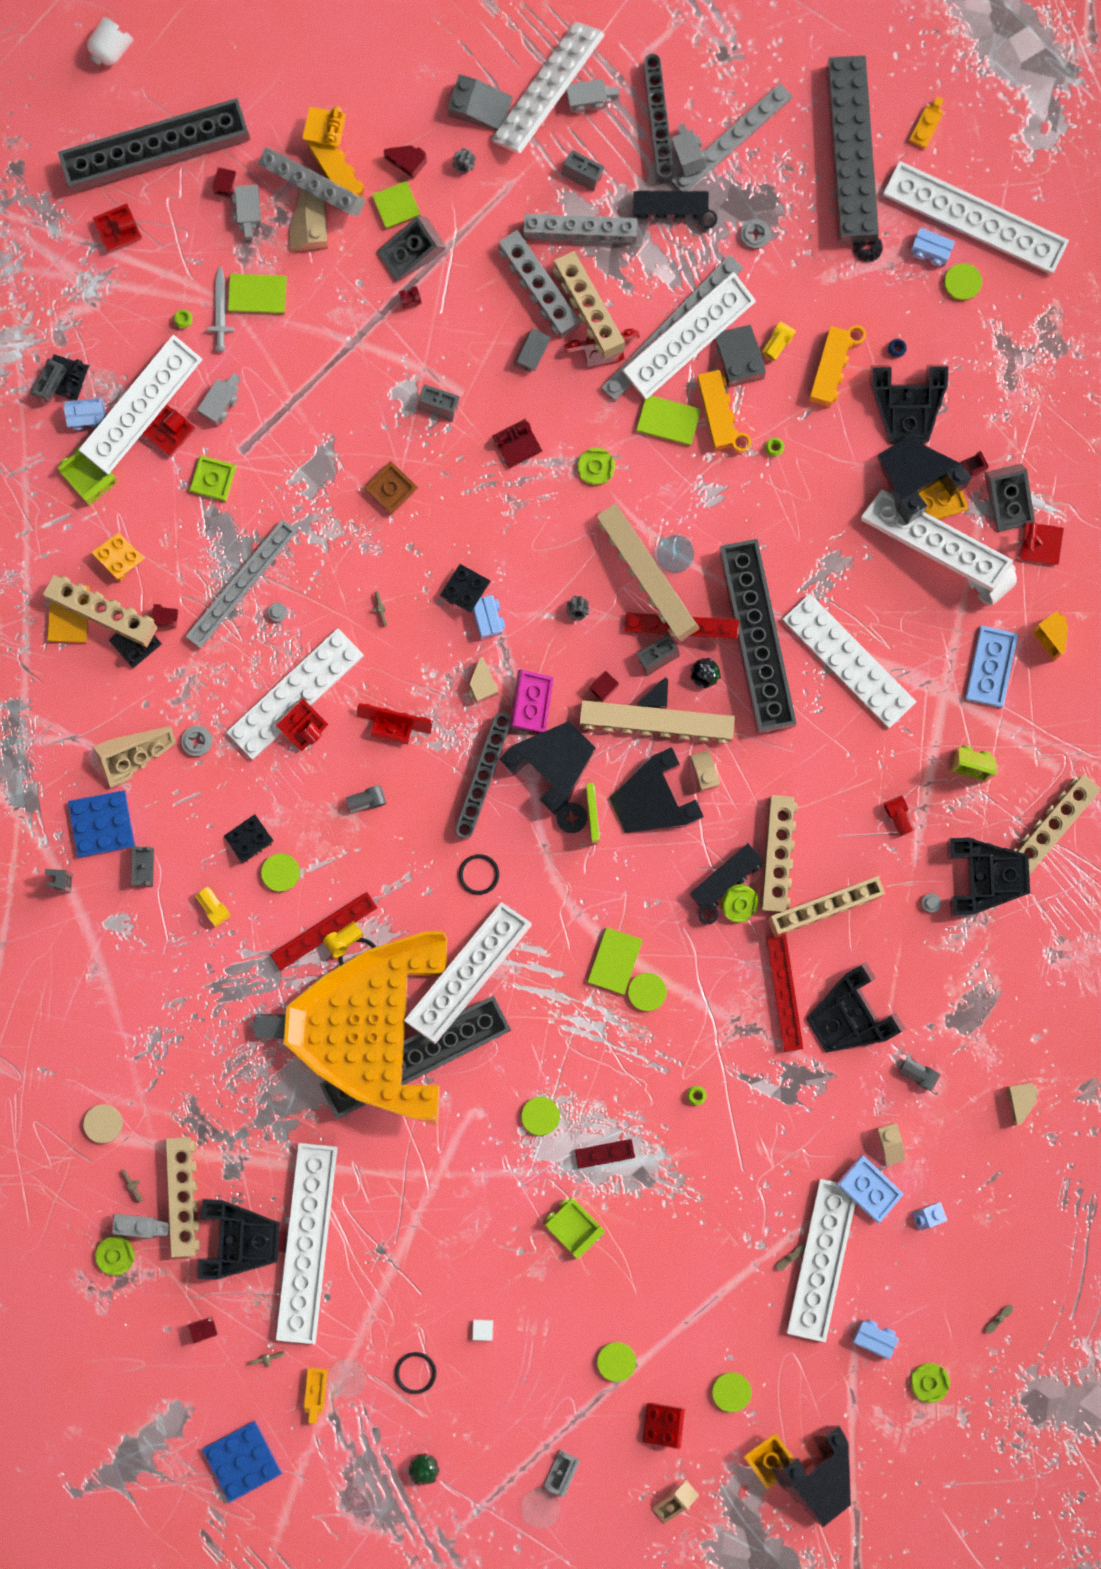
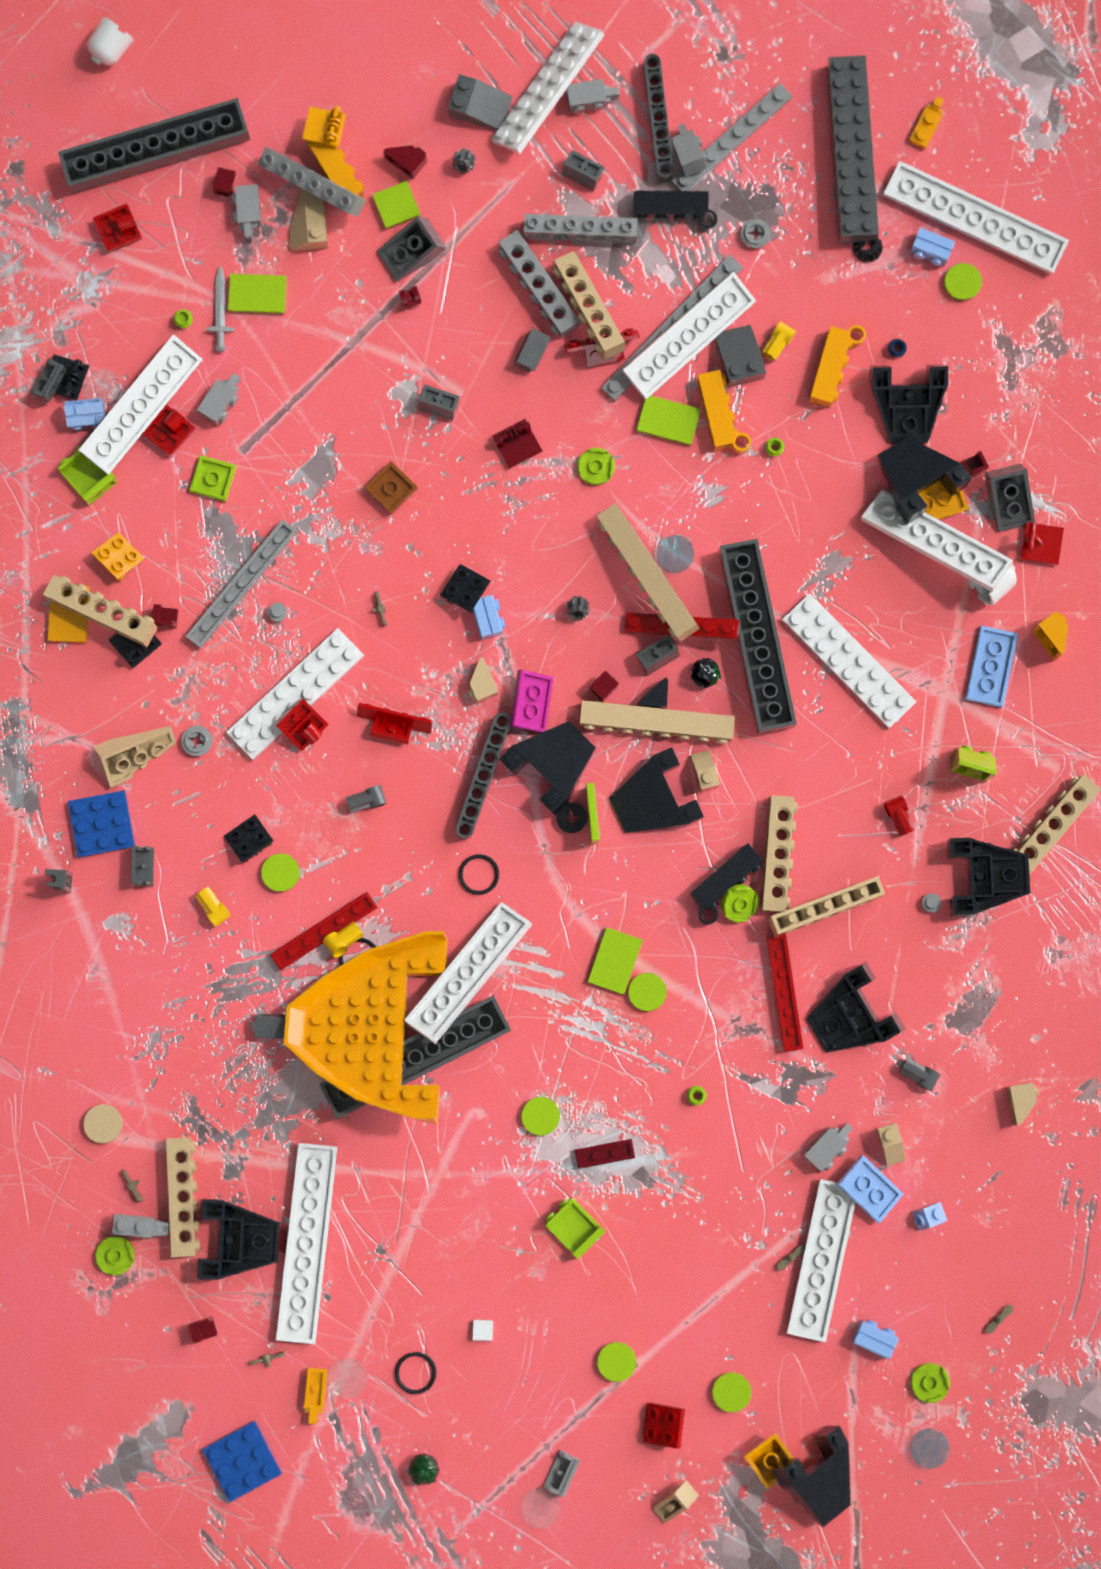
(827, 1147): none -> light grey hinge
(930, 1448): none -> clear light blue tile

